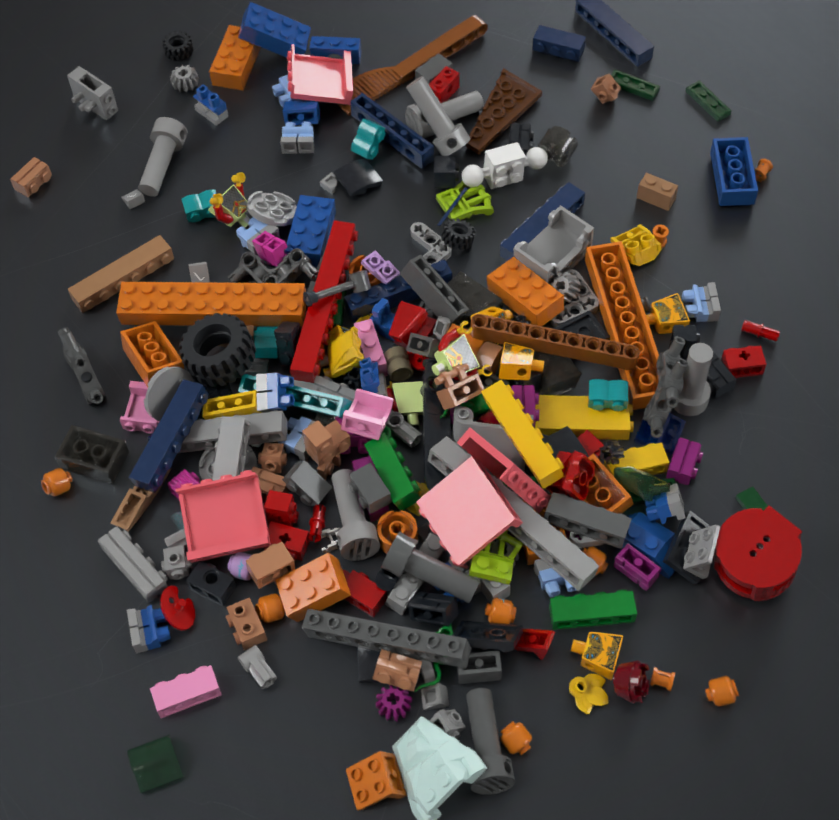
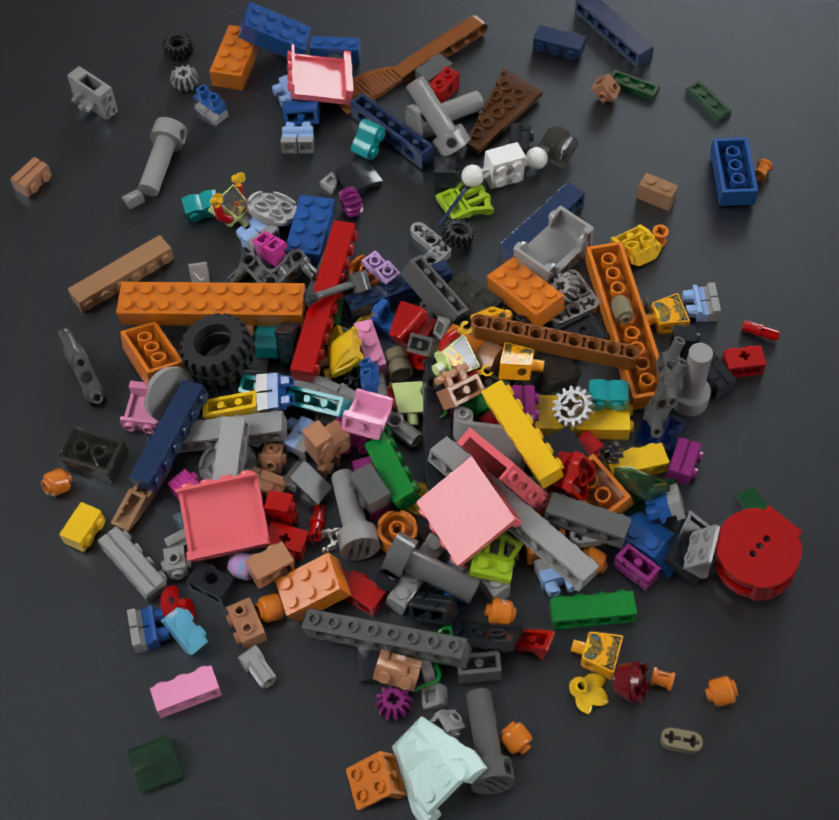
(82, 527): none -> yellow brick
(184, 631): none -> medium azure brick
(351, 201): none -> magenta gear
(566, 403): none -> light grey gear
(622, 309): none -> dark tan brick
(682, 735): none -> dark tan beam

